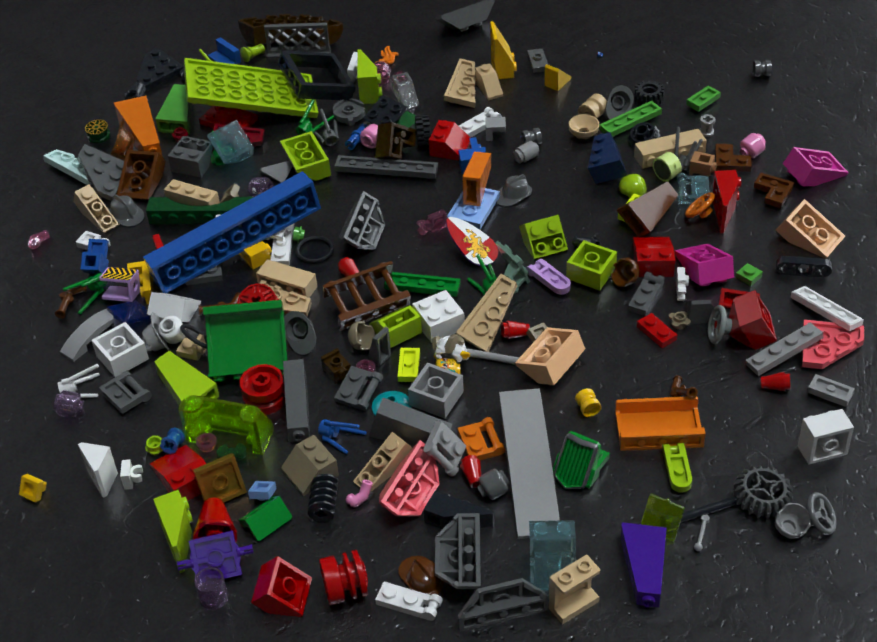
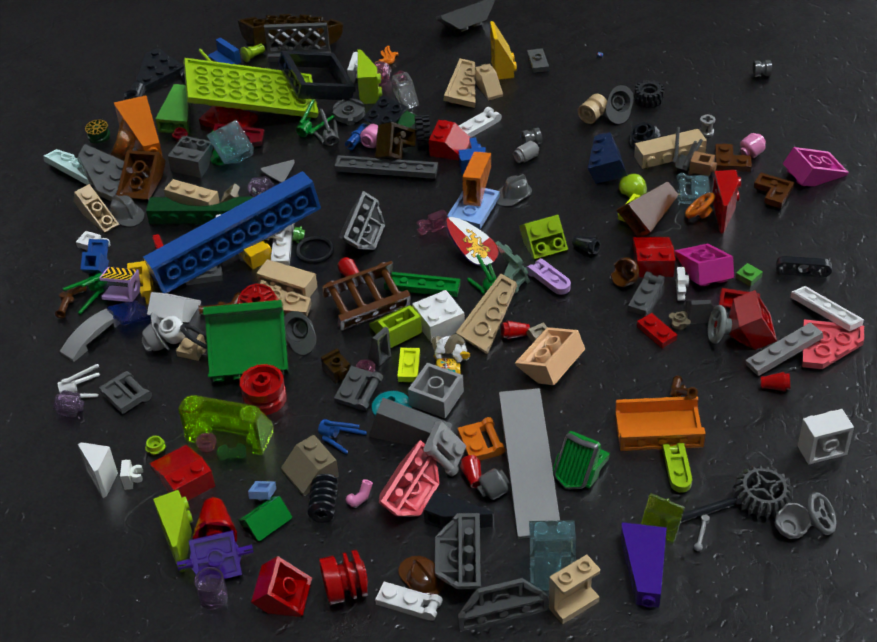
(32, 487): yellow tile -> none
(36, 239): clear pink arm -> none
(120, 349): white brick -> none
(170, 443): blue bush -> none
(183, 379): lime slope -> none
(220, 479): pearl gold plate -> none
(296, 400): dark grey slope -> none
(307, 155): lime slope -> none
(360, 336): dark tan hair -> none
(384, 461): tan slope -> none
(492, 356): light grey bar -> none
(494, 124): light grey panel -> none
(555, 78): yellow slope -> none
(583, 123): tan piece -> none
(588, 403): yellow wheel -> none
(591, 265): lime brick -> none
(631, 118): bright green plate -> none
(667, 166): yellowish green piece -> none
(703, 98): bright green plate -> none
(810, 230): light nougat slope -> none
(831, 390): light grey plate -> none

